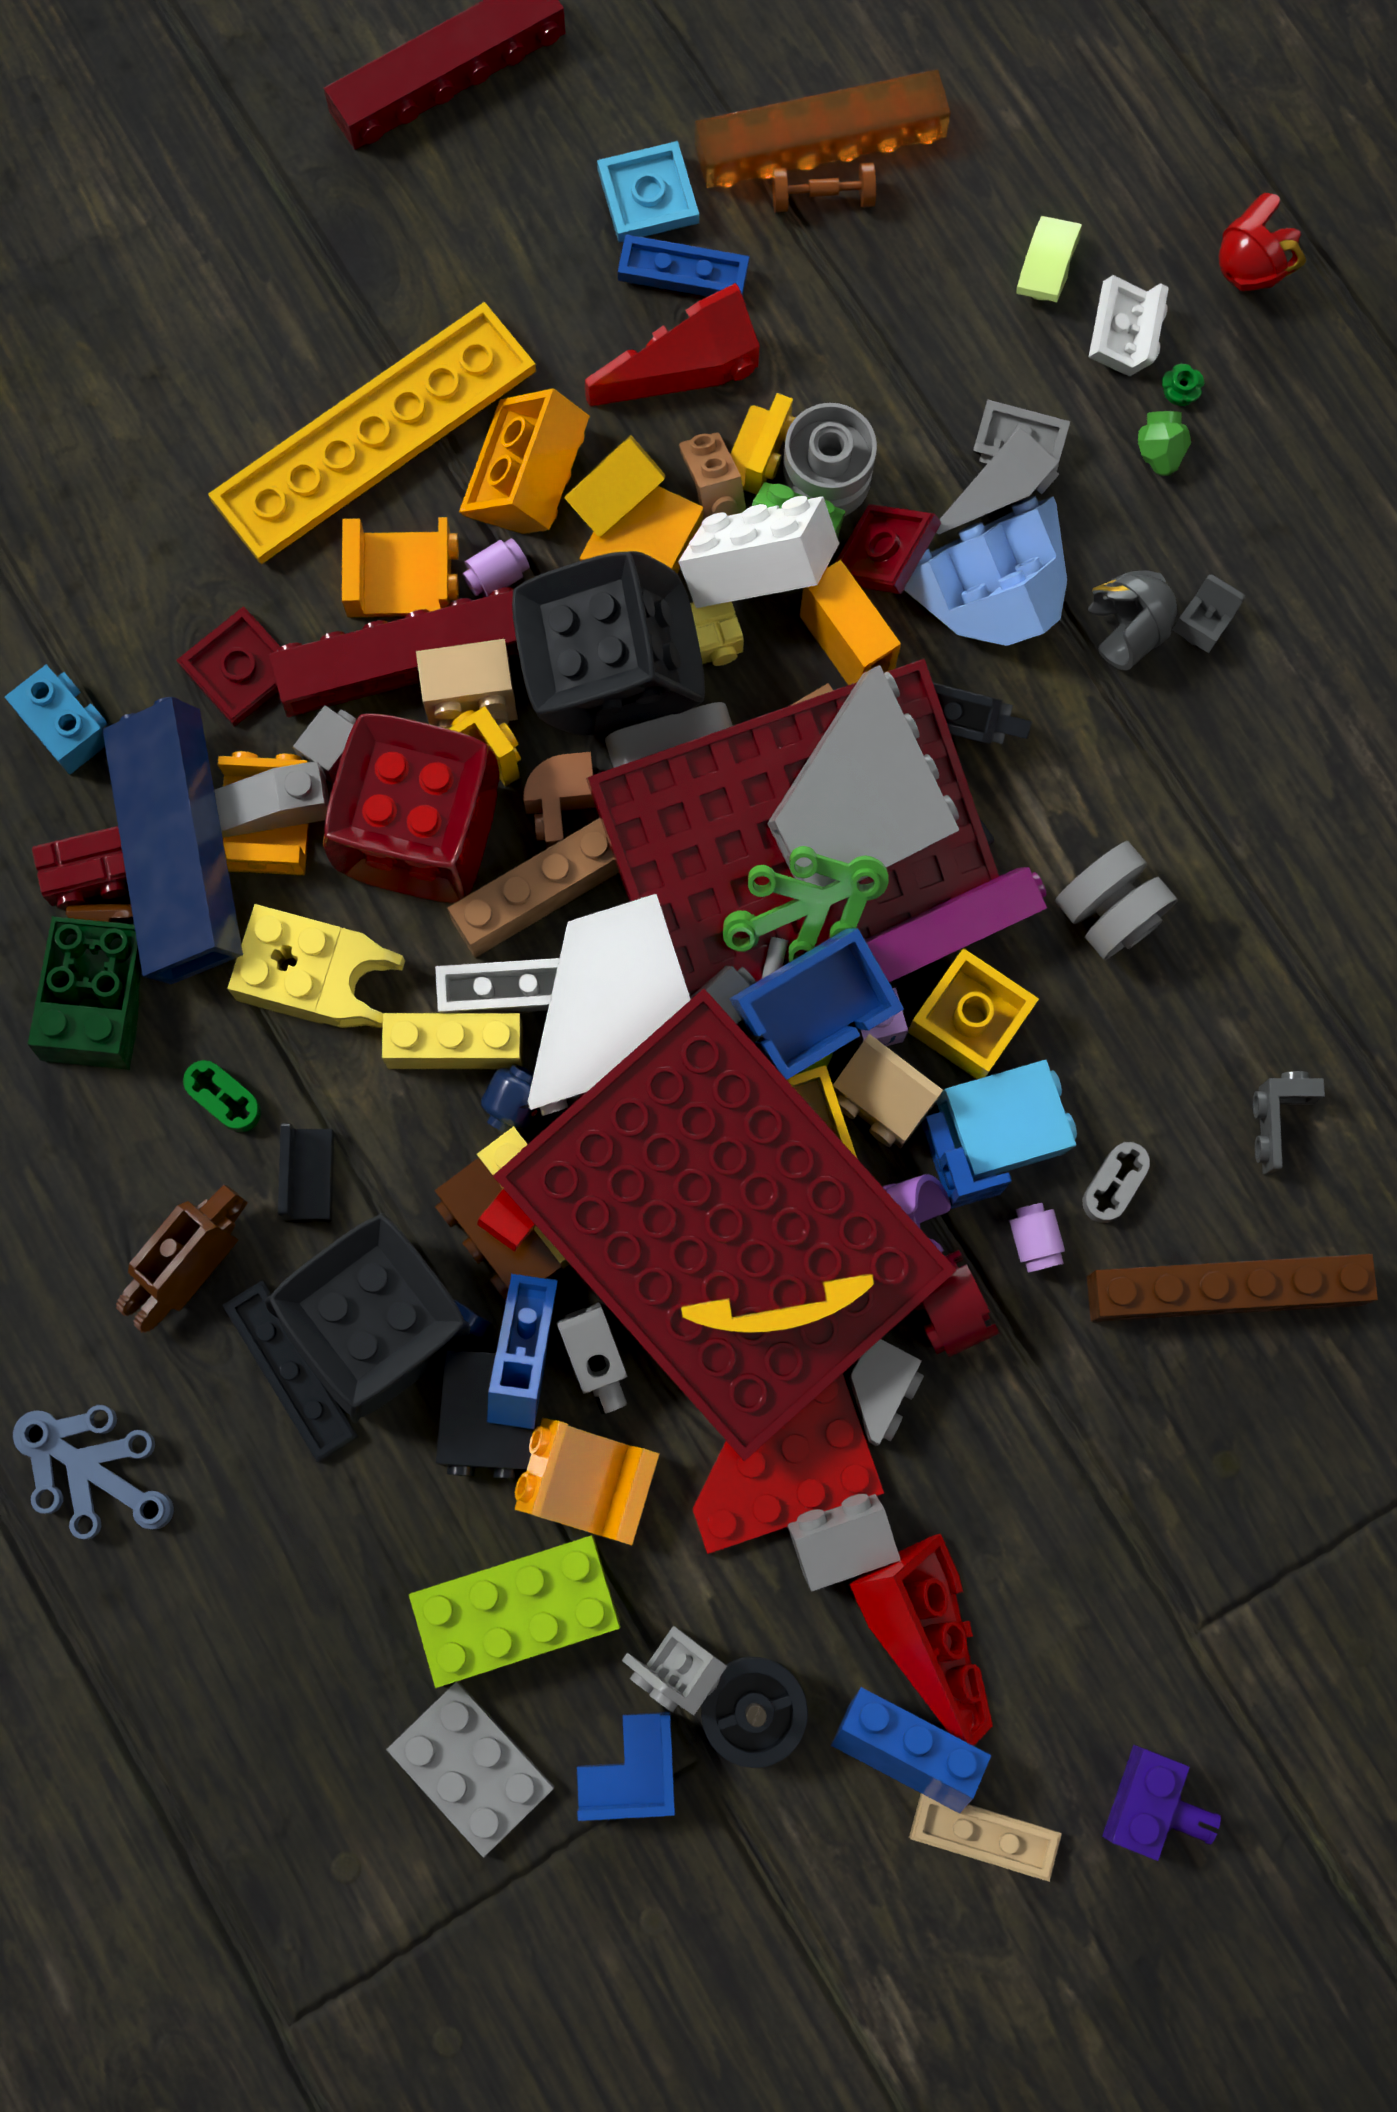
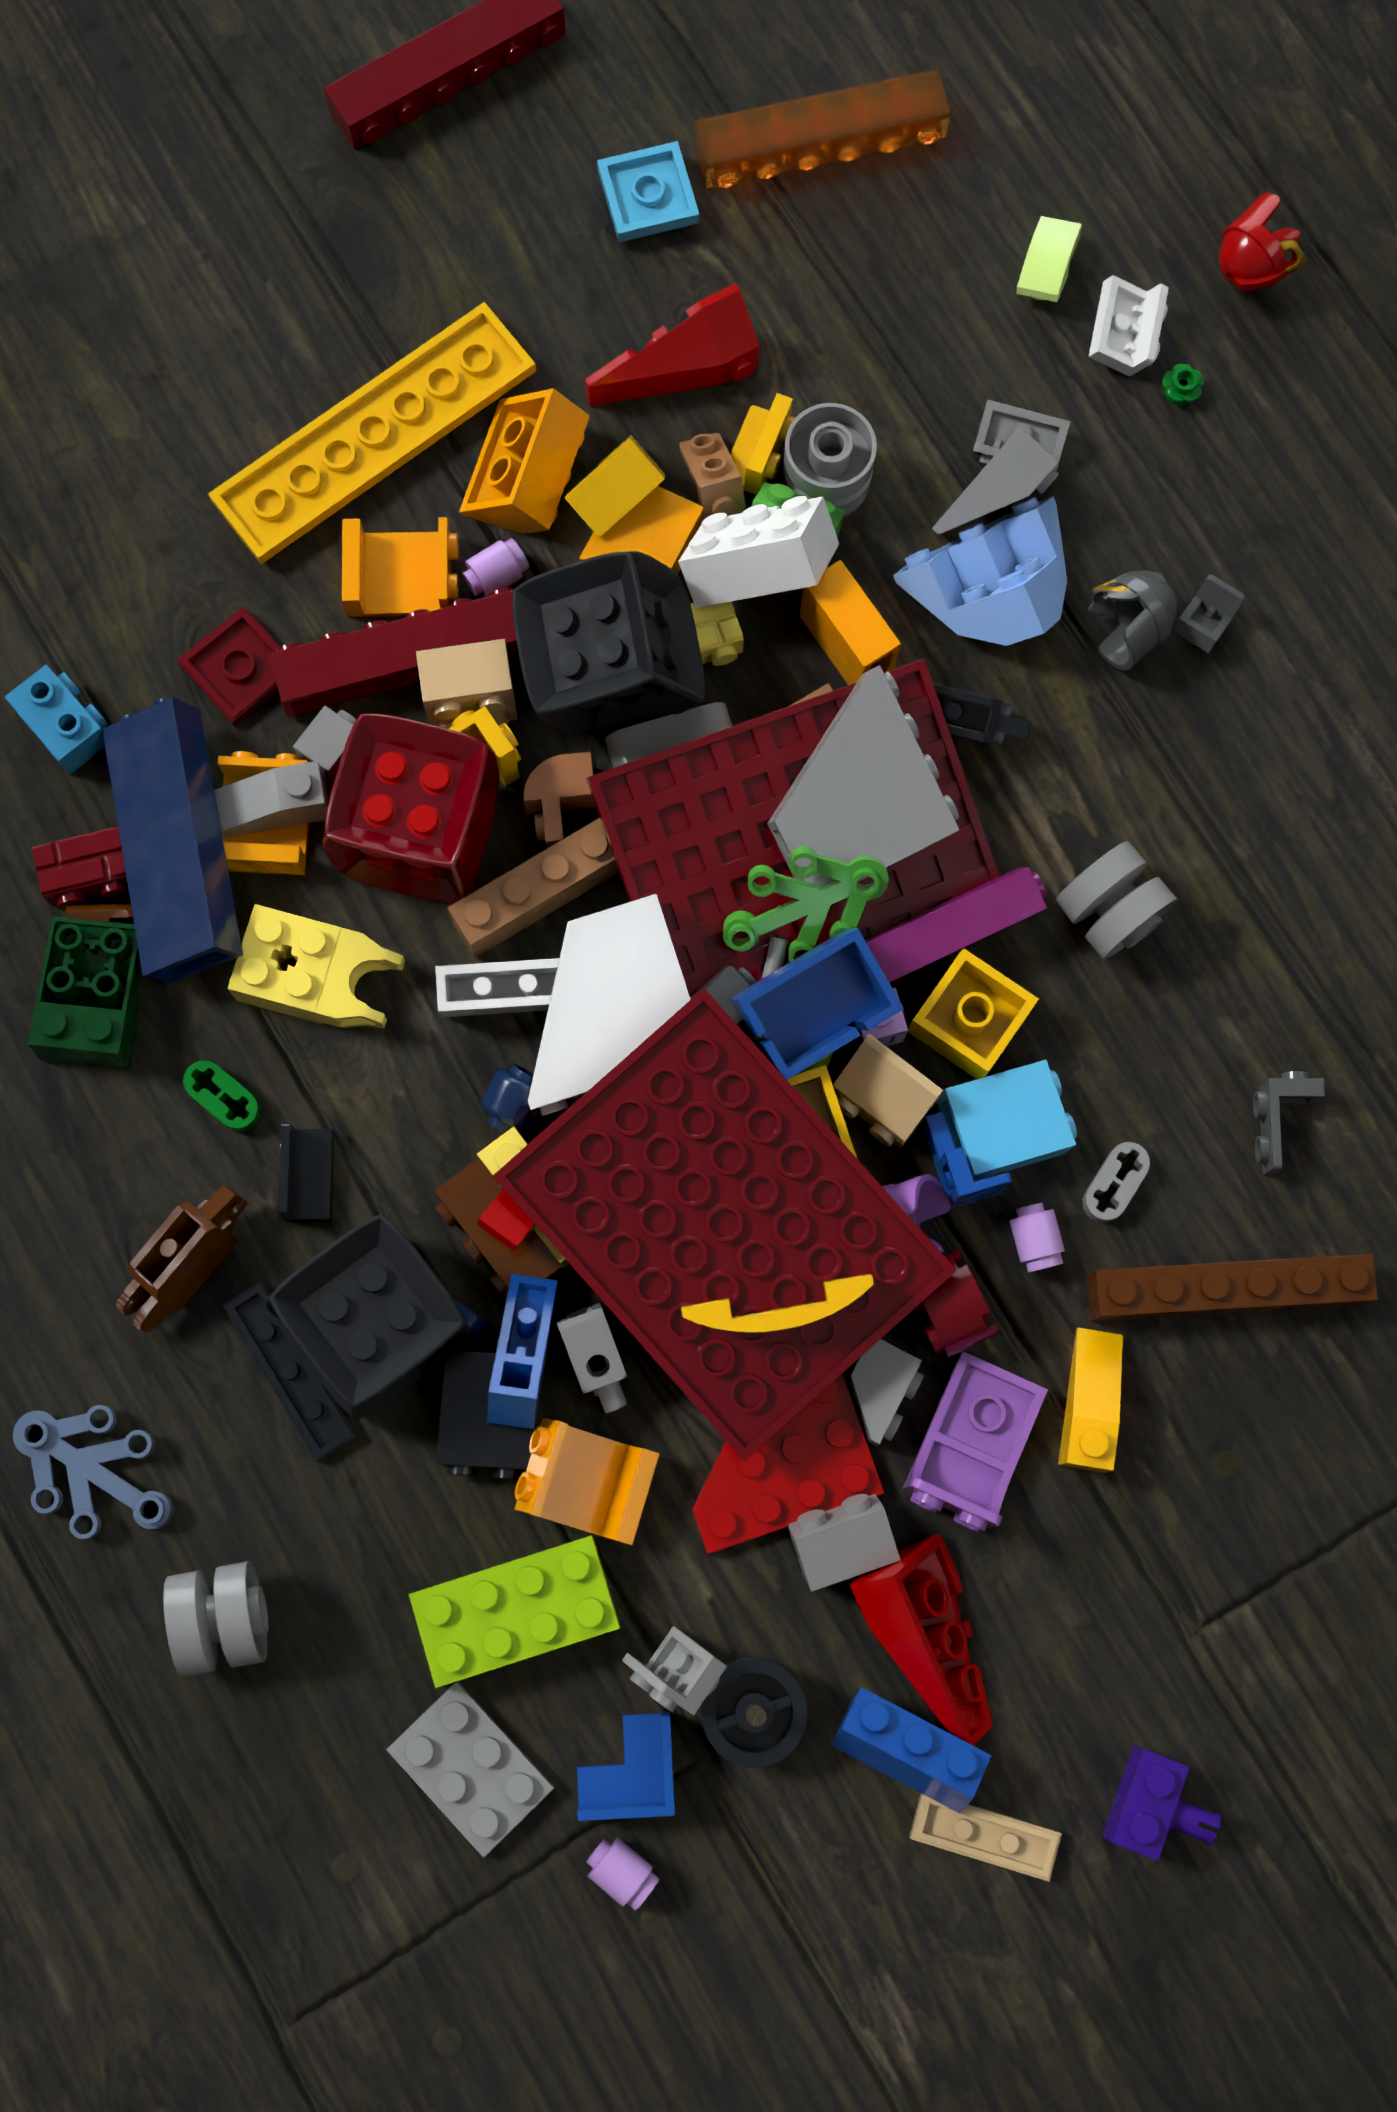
(200, 1621): none -> light grey wheel
(452, 1040): light yellow brick -> none
(621, 1873): none -> lavender brick
(680, 266): blue plate -> none
(824, 187): dark orange wheel -> none
(888, 546): dark red tile -> none
(974, 1442): none -> medium lavender bracket
(1093, 1402): none -> yellow slope
(1164, 441): bright green rock -> none

